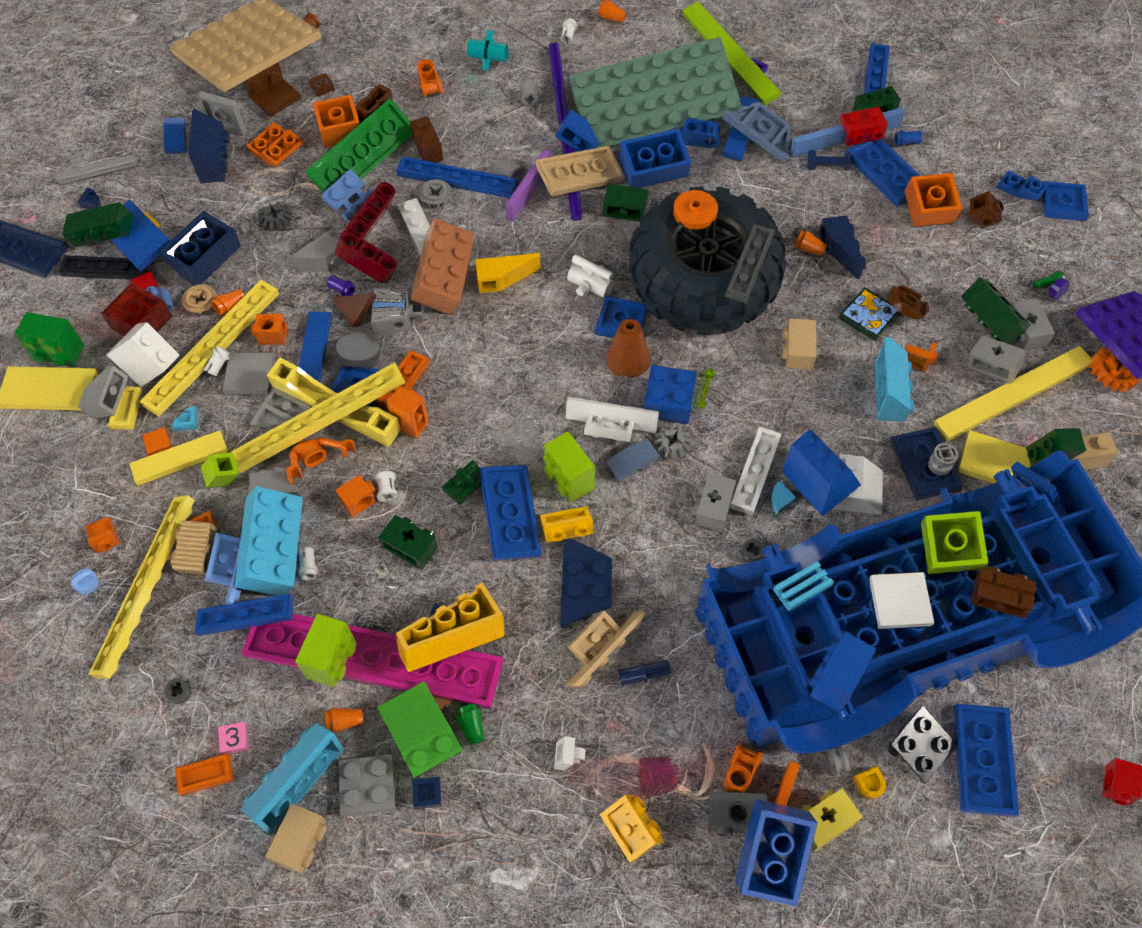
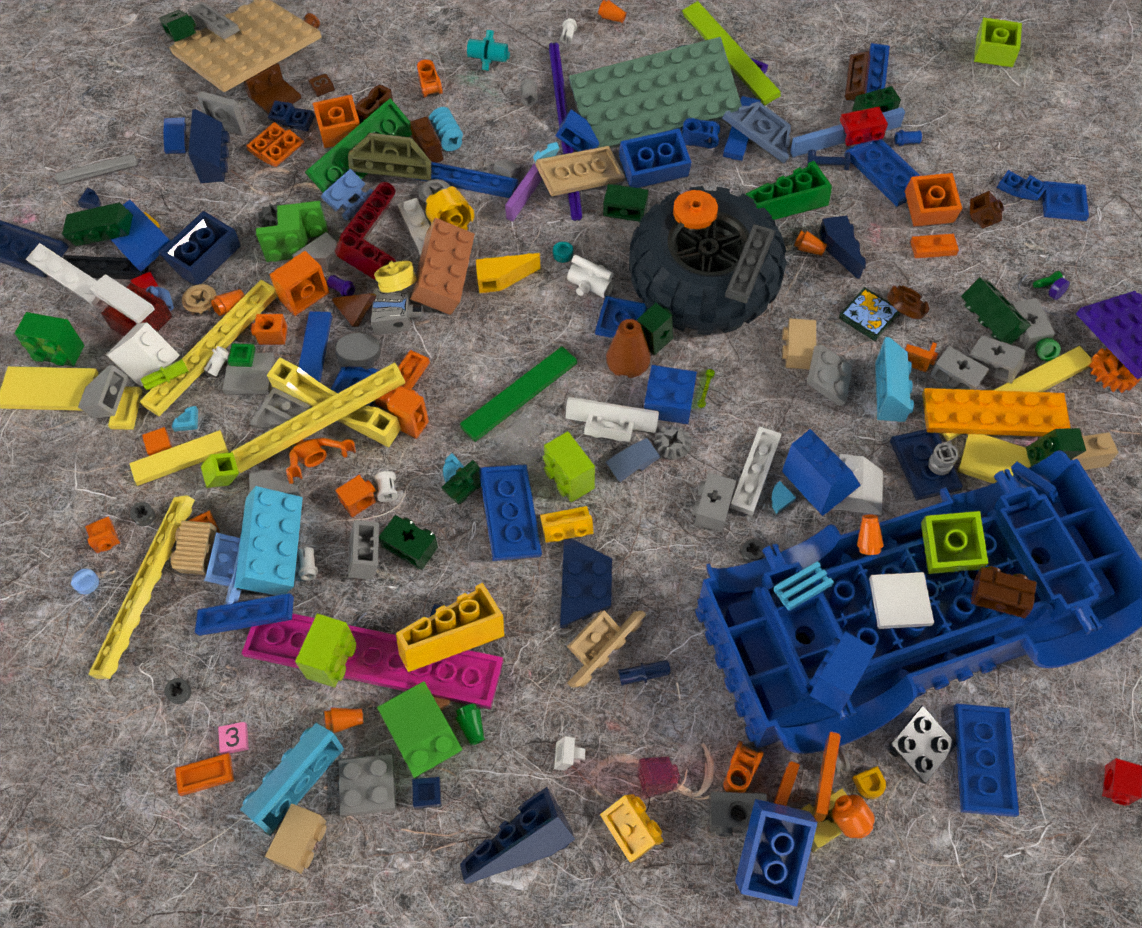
(63, 272): none -> white plate
(122, 299): none -> white tile
(139, 508): none -> dark grey bush
(164, 375): none -> lime axle
(178, 25): none -> dark green brick
(213, 20): none -> light grey tile
(241, 355): none -> green tile
(292, 117): none -> dark blue slope
(294, 227): none -> bright green bracket
(299, 283): none -> orange brick
(363, 550): none -> light grey brick
(390, 157): none -> olive wedge
(395, 276): none -> light yellow wheel
(446, 128): none -> medium azure piece
(450, 207): none -> yellow brick
(450, 467): none -> medium azure tile
(518, 394): none -> green tile
(530, 836): none -> dark blue wedge
(549, 152): none -> medium azure tile
(563, 252): none -> teal tile
(656, 327): none -> dark green brick
(794, 194): none -> green wedge
(826, 776): none -> orange tile
(829, 374): none -> light grey plate
(853, 816): none -> orange head
(857, 75): none -> reddish brown tile
(870, 535): none -> orange cone
(934, 245): none -> orange plate
(958, 370): none -> light grey brick
(994, 412): none -> light orange plate
(998, 42): none -> lime brick
(1047, 349): none -> green tile

